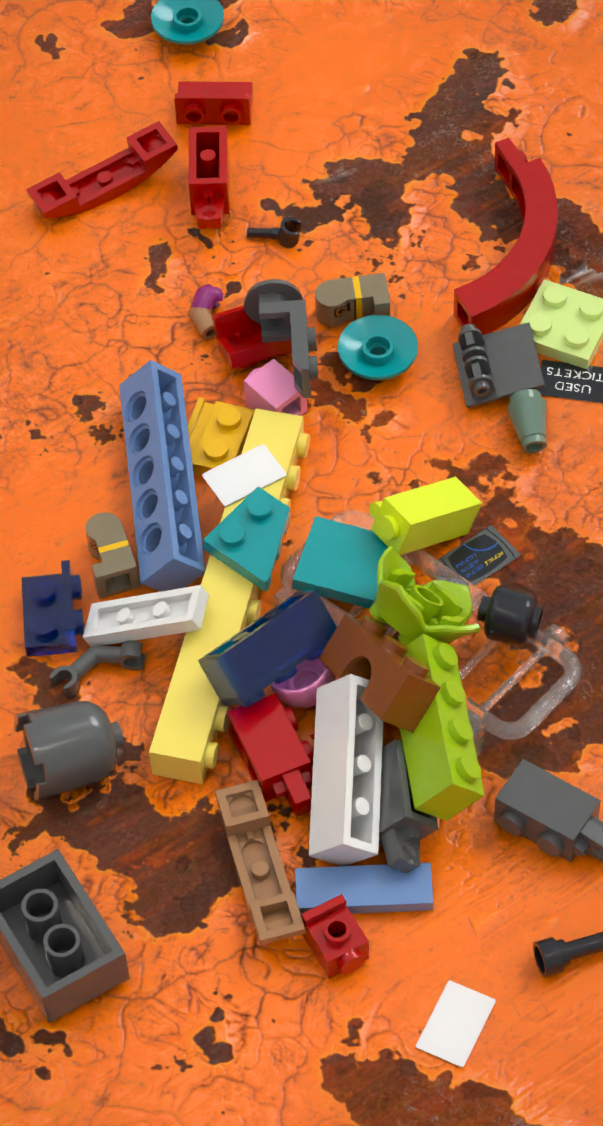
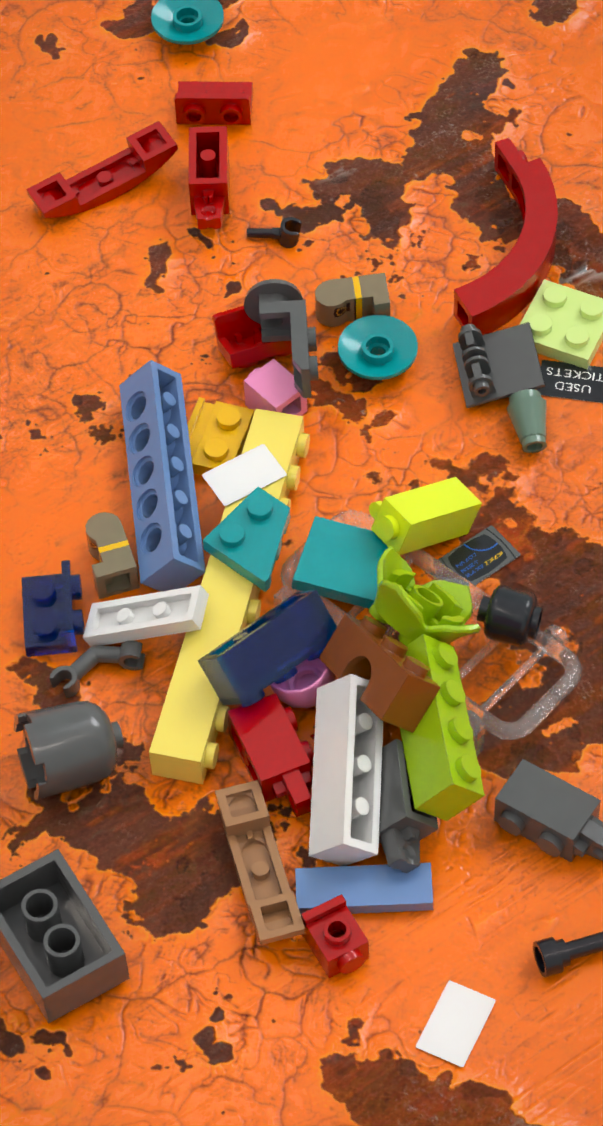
(200, 309): arm -> none

